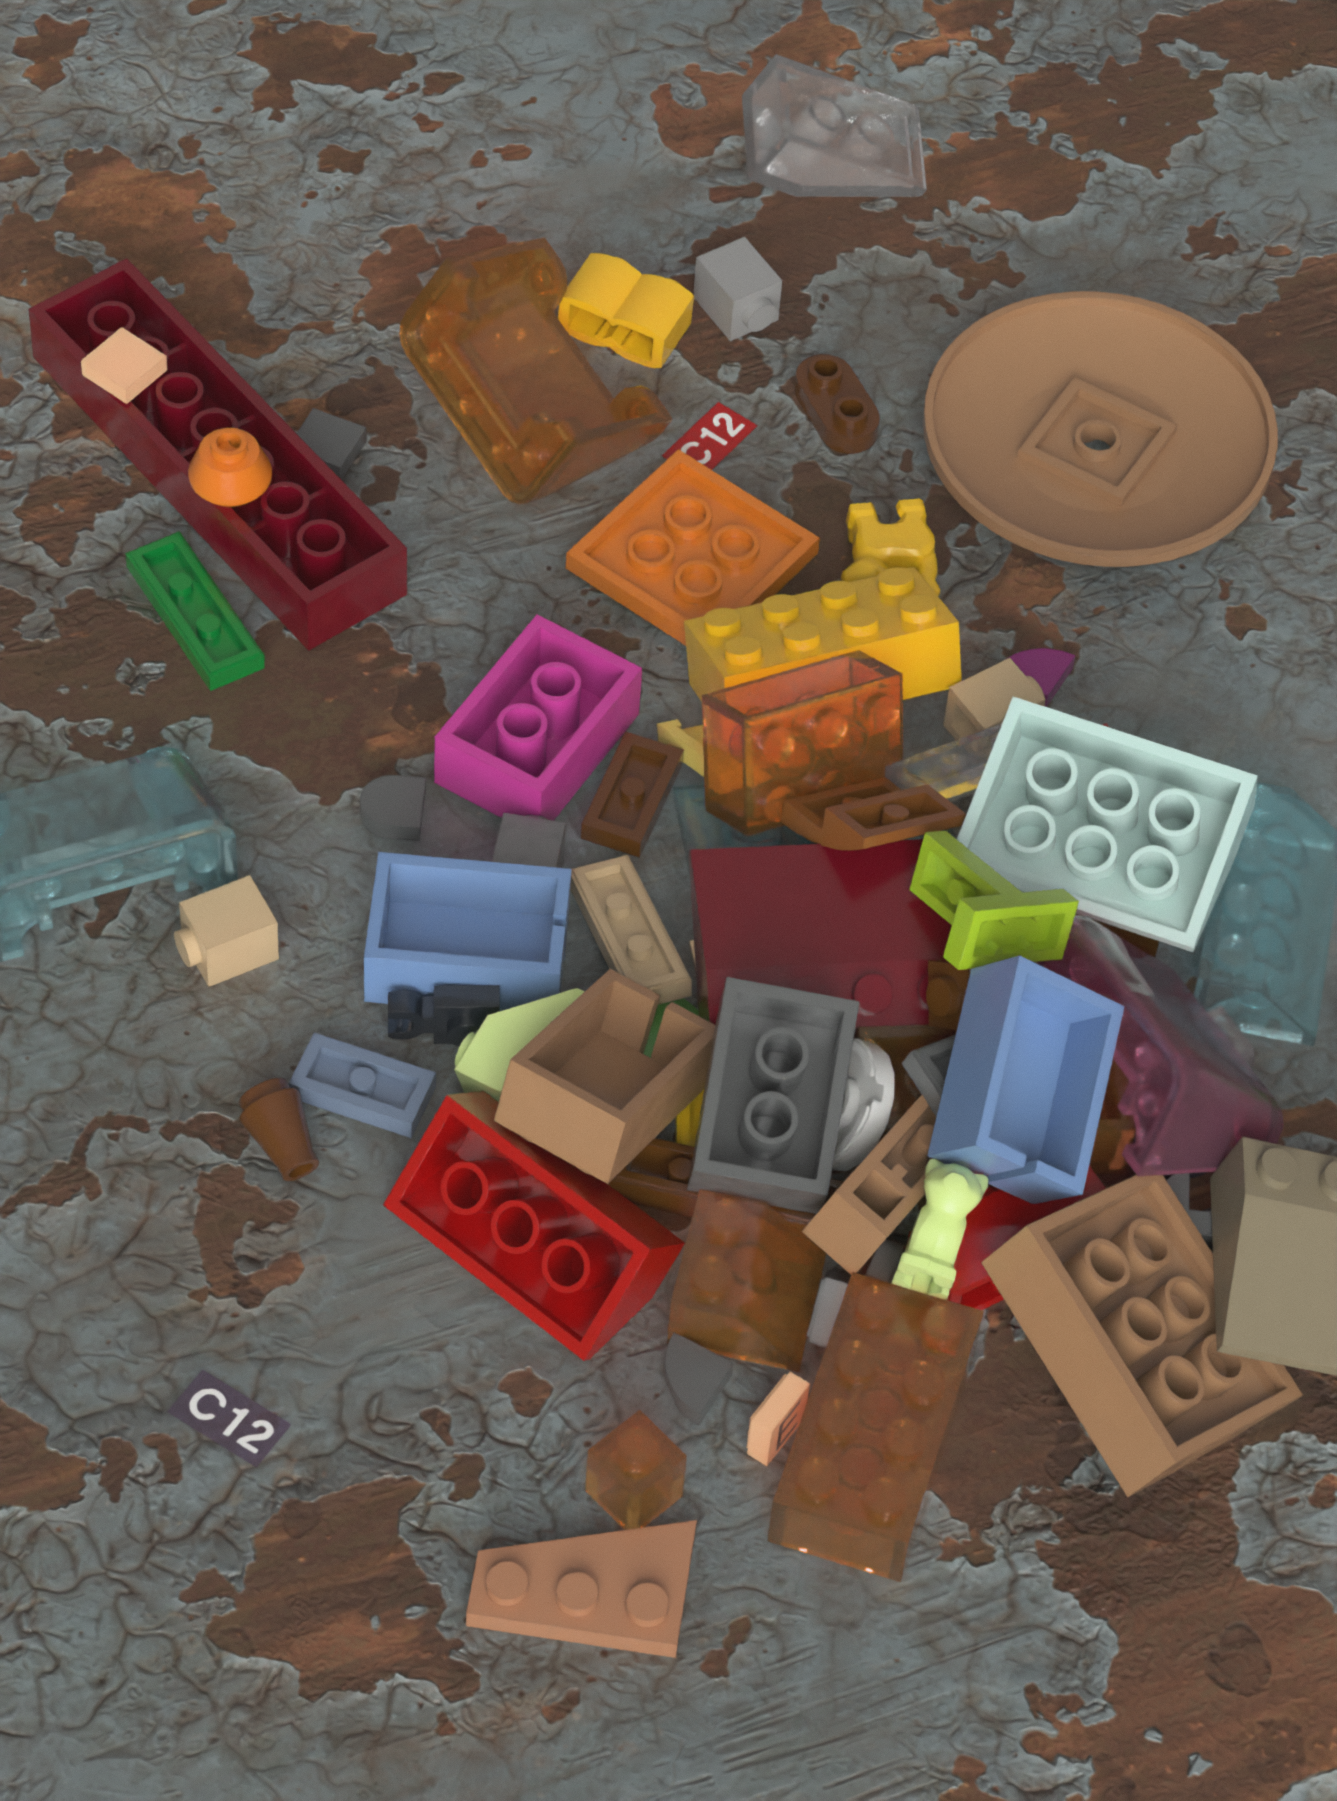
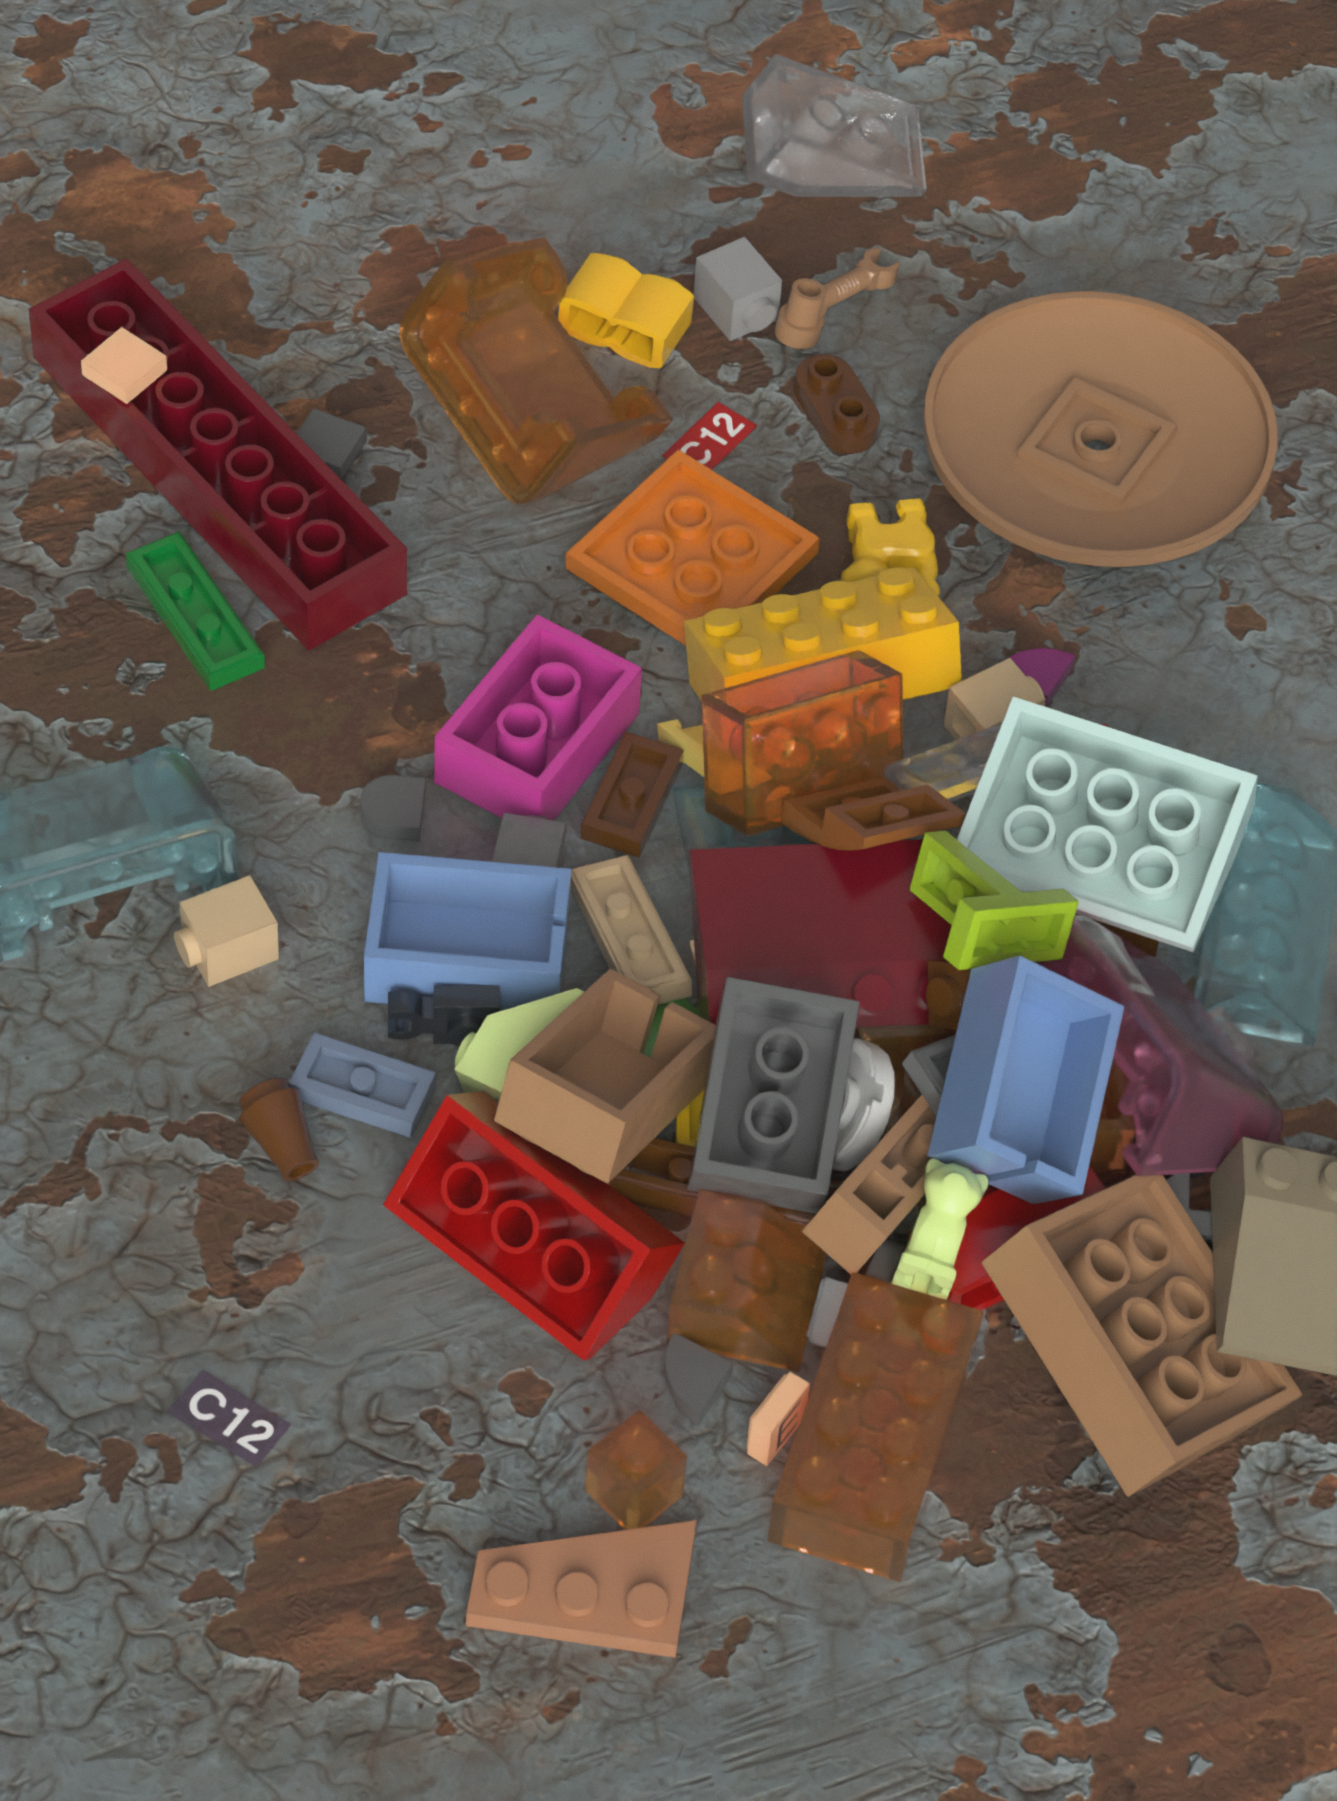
(229, 468): orange cone -> none
(802, 318): none -> medium nougat brick

